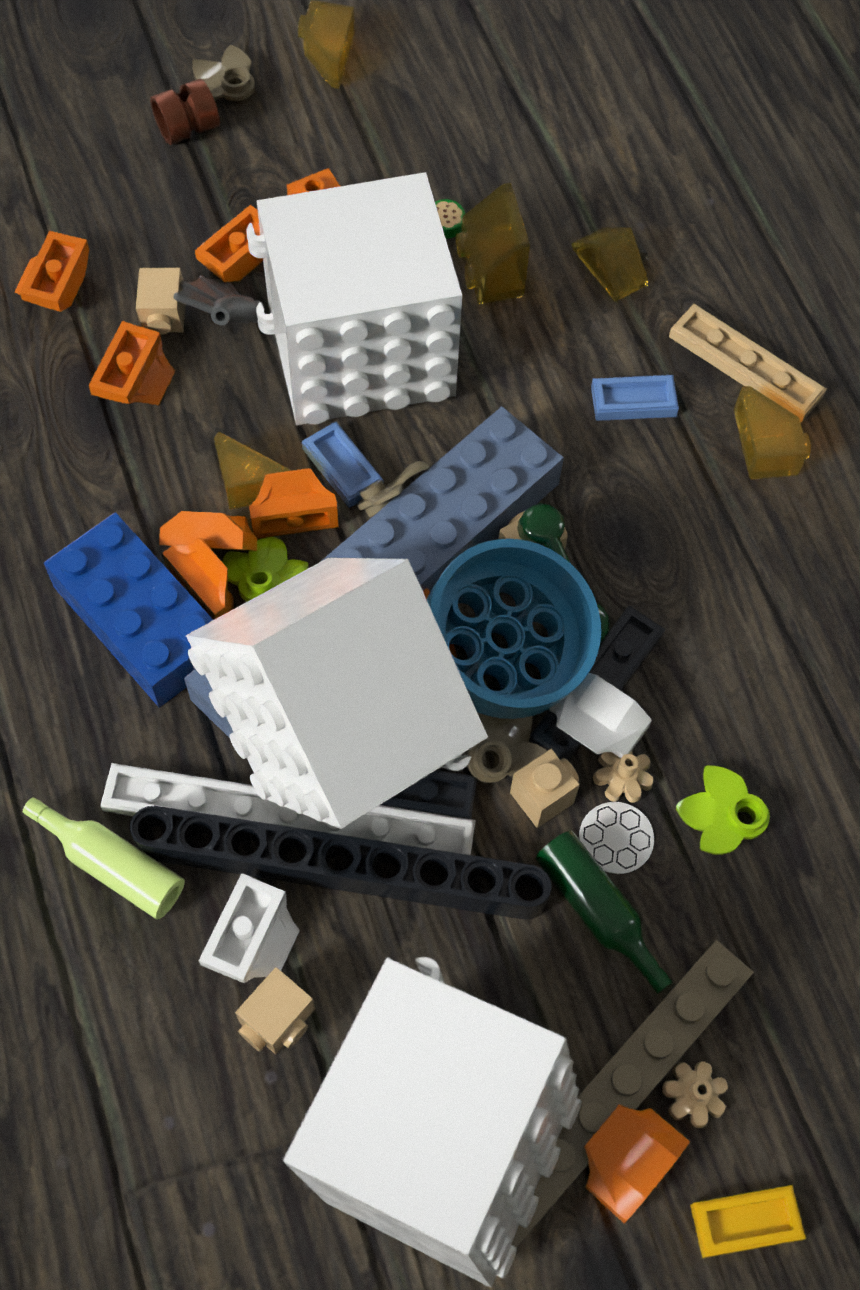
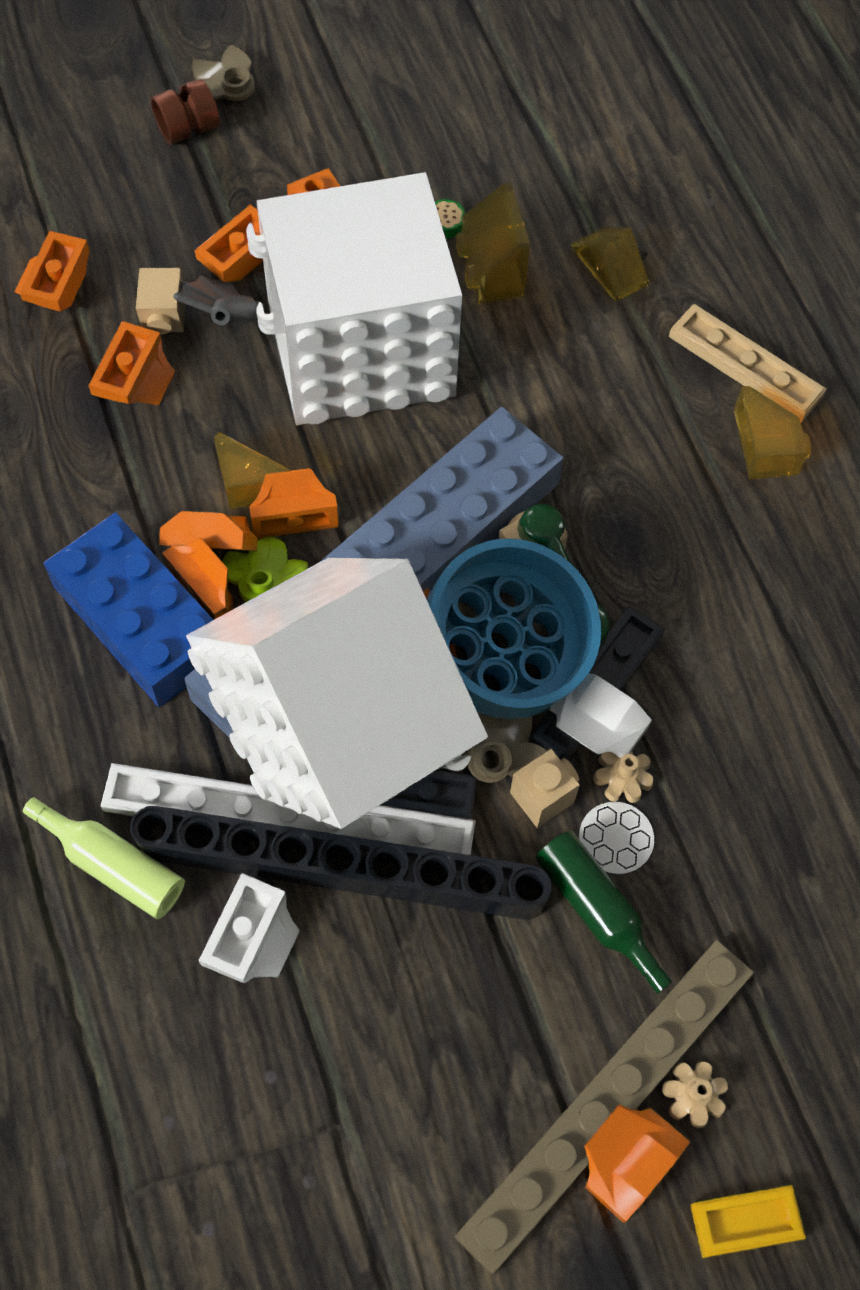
(275, 1013): tan brick -> none
(328, 38): clear yellow slope -> none
(340, 462): medium blue tile -> none
(379, 495): dark tan plate -> none
(438, 1120): white piece -> none
(634, 397): medium blue tile -> none
(717, 810): lime plate -> none

